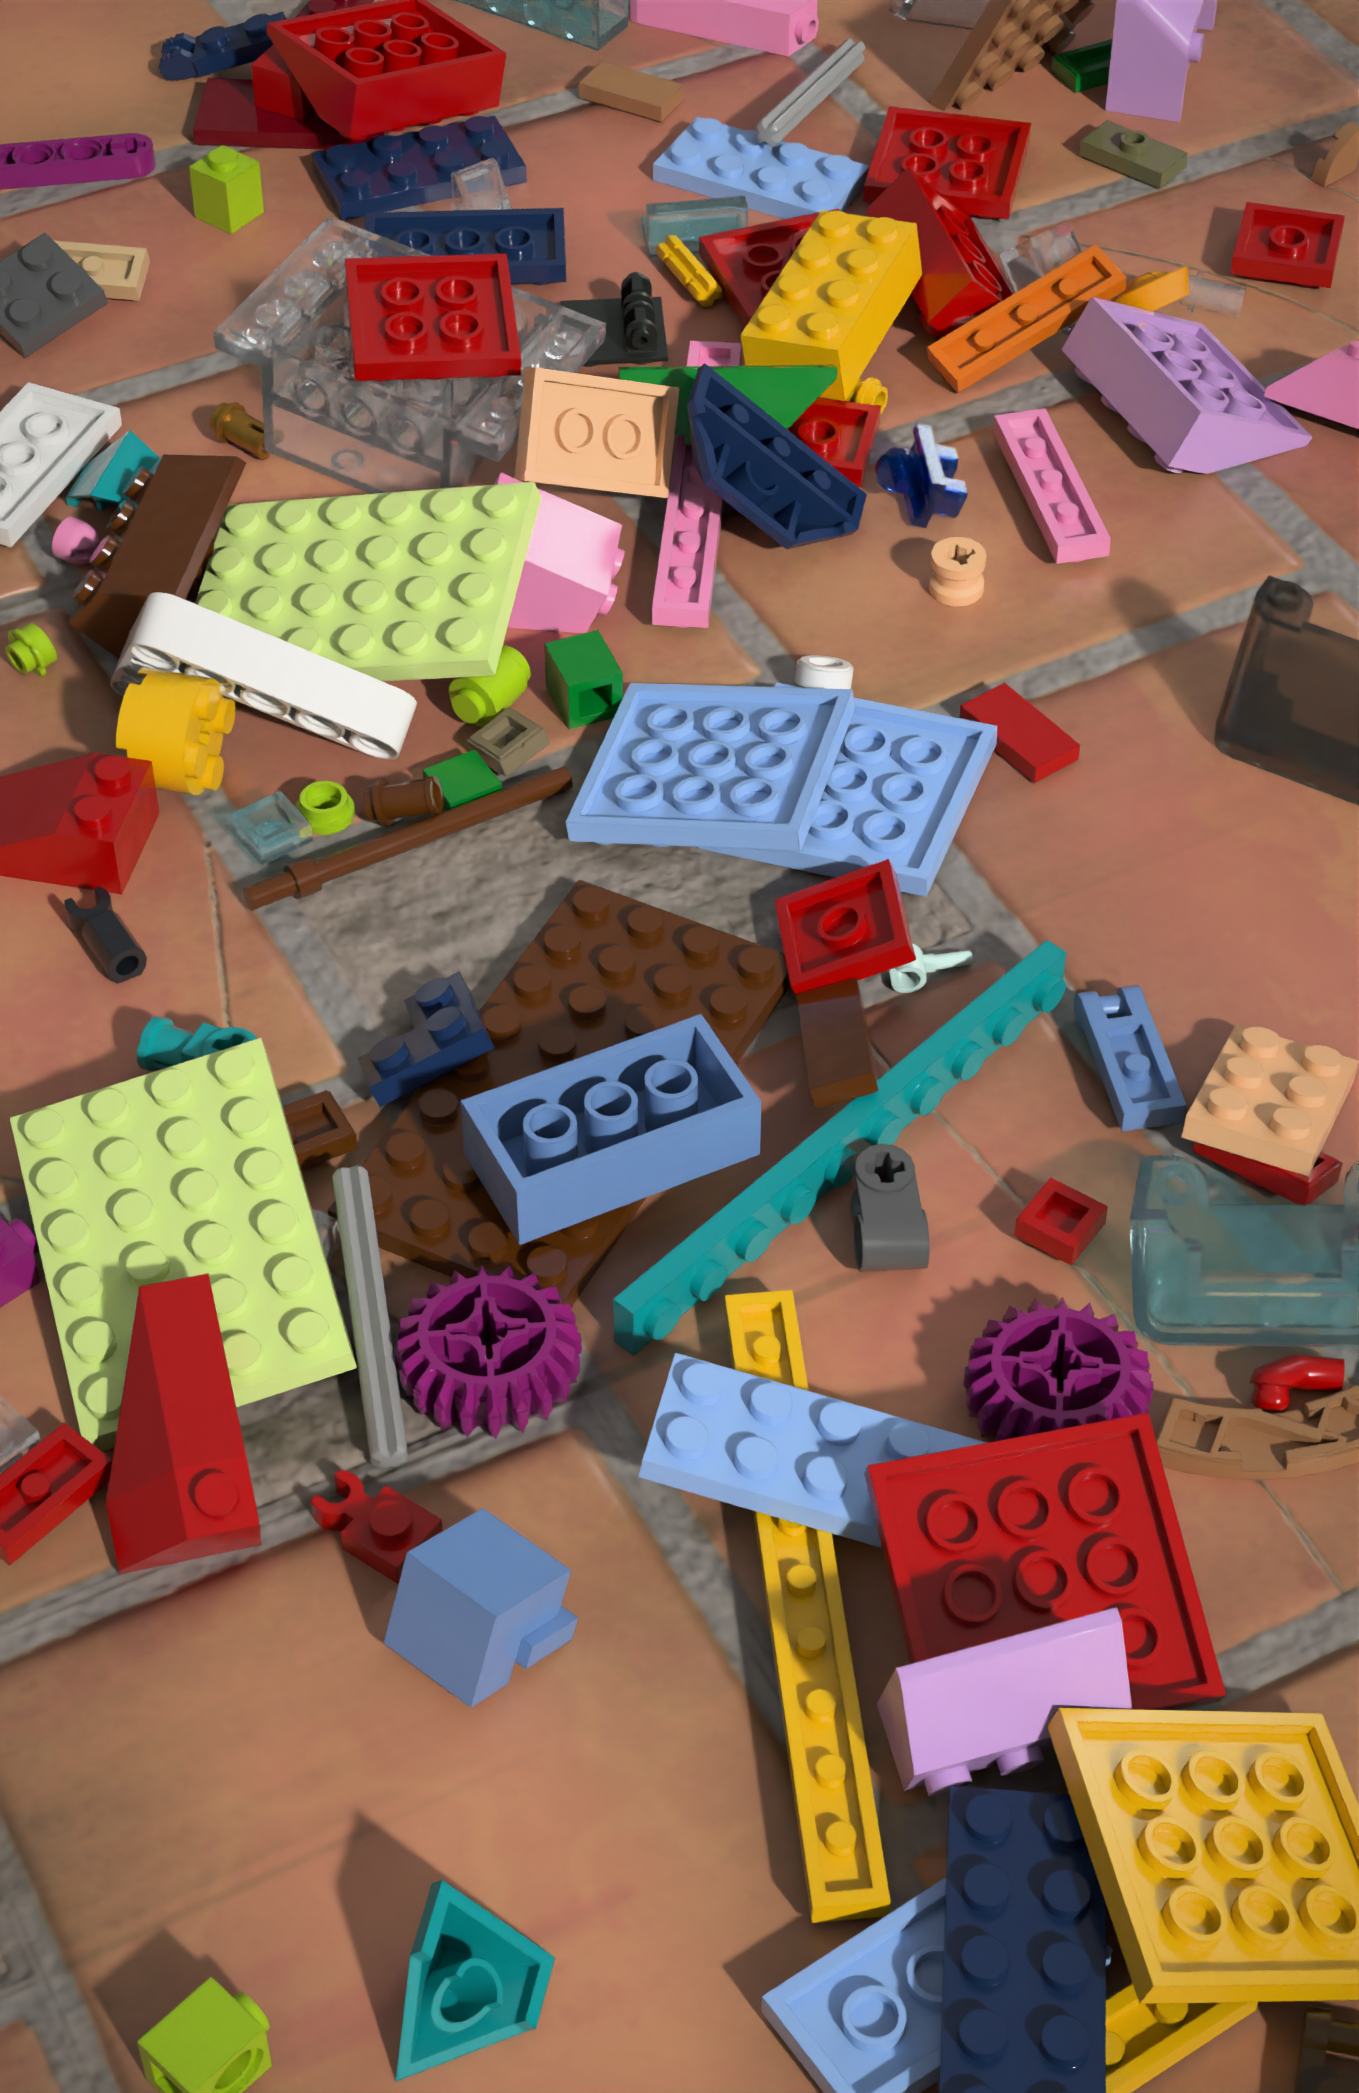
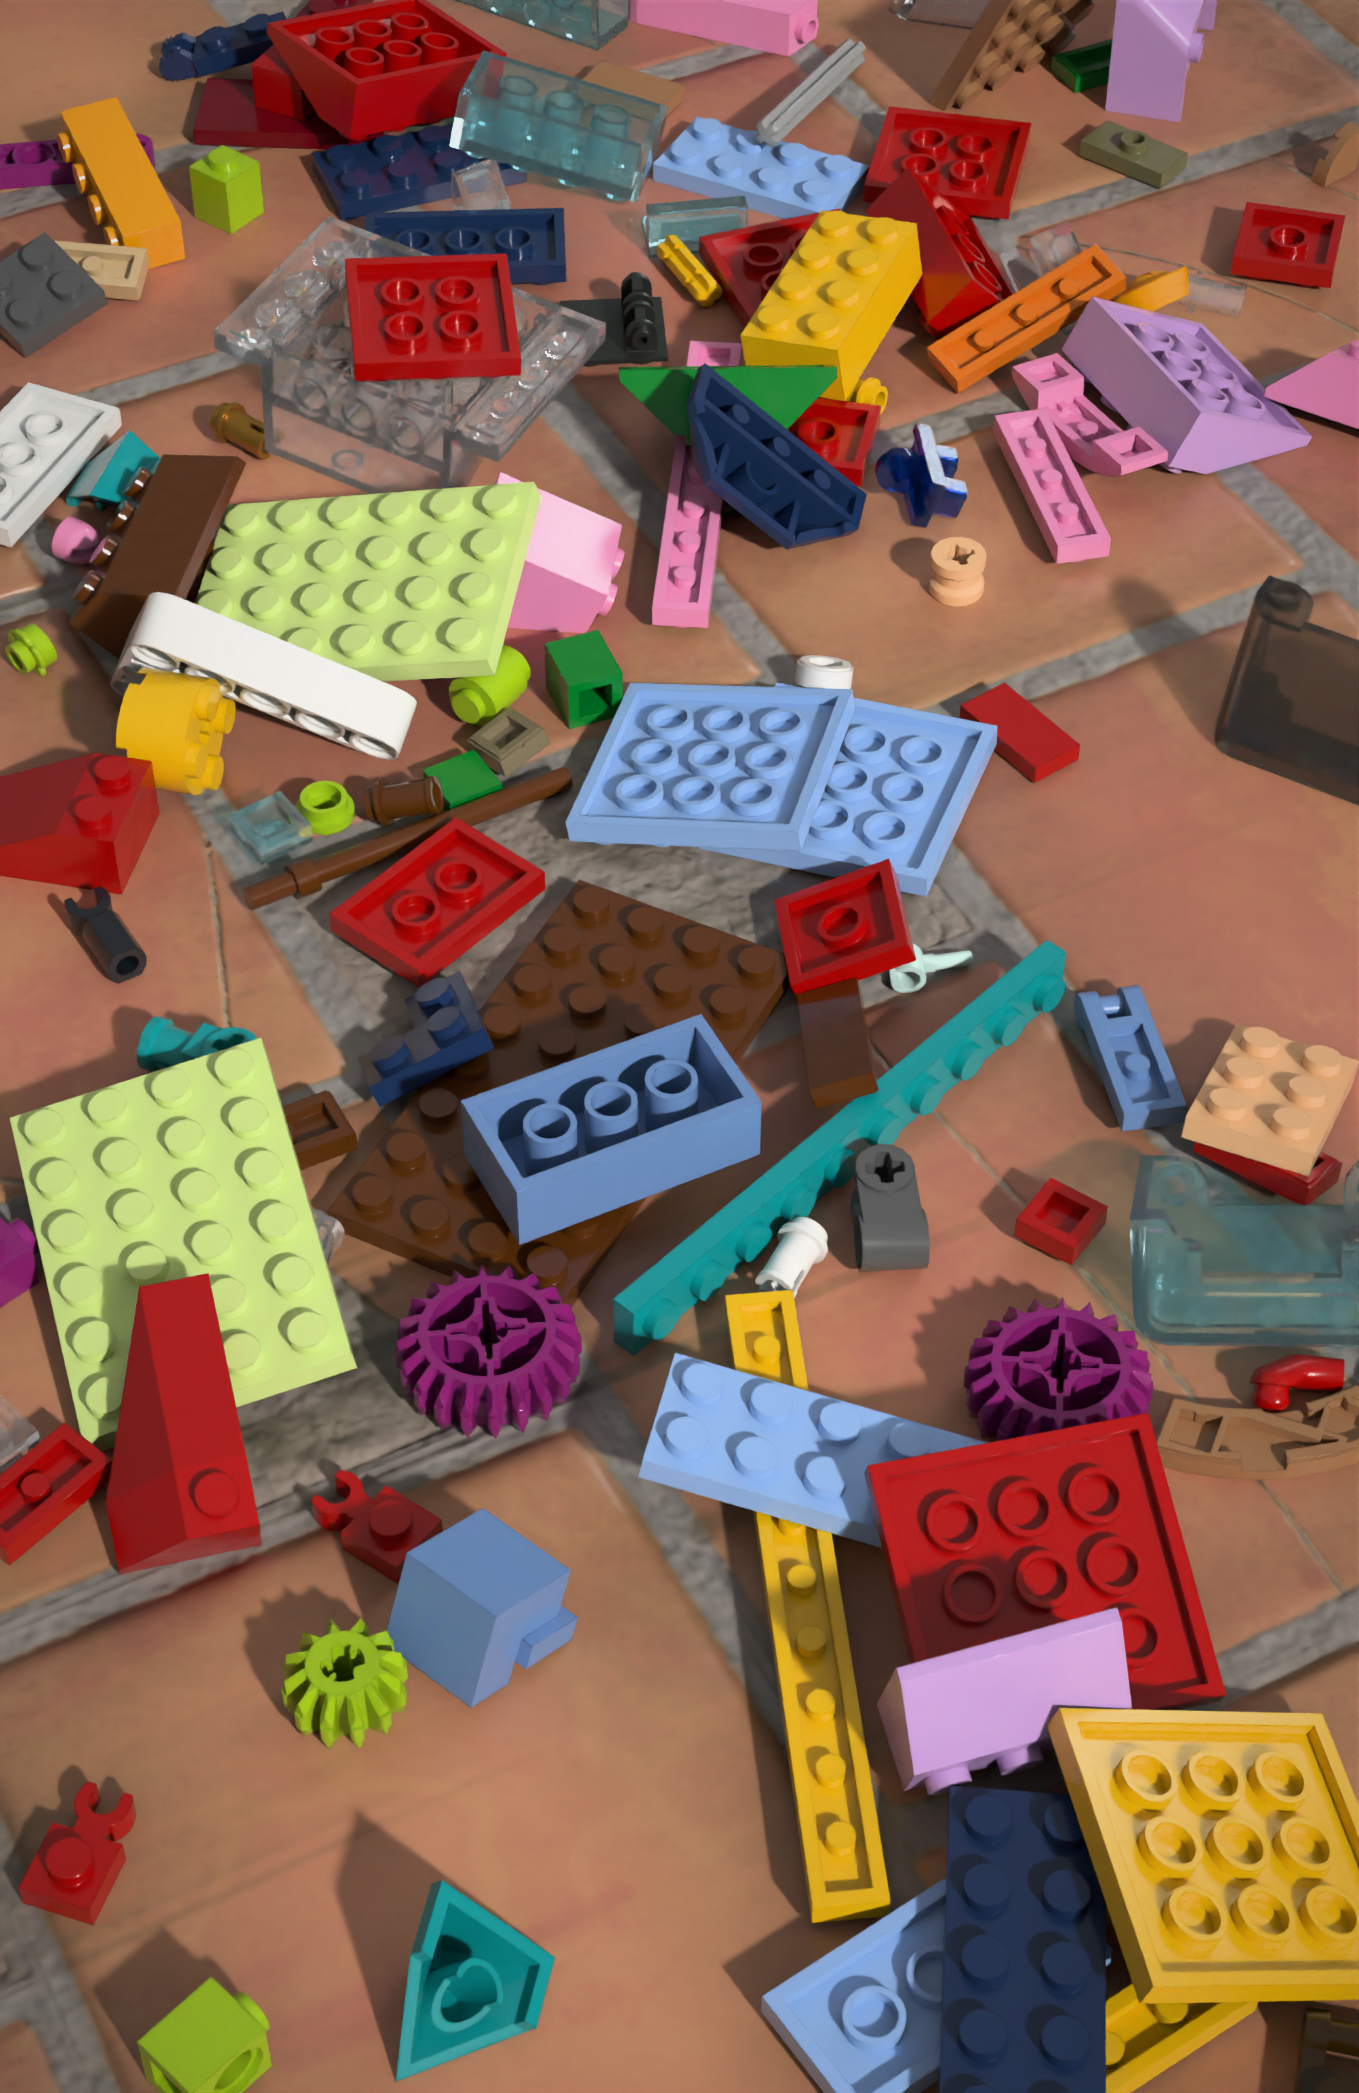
(82, 1862): none -> red plate
(120, 181): none -> light orange brick
(344, 1683): none -> lime gear
(369, 1318): light grey axle -> none
(437, 902): none -> red plate
(558, 126): none -> clear light blue brick
(596, 433): light nougat plate -> none
(799, 1247): none -> white pin
(1083, 428): none -> bright pink slope

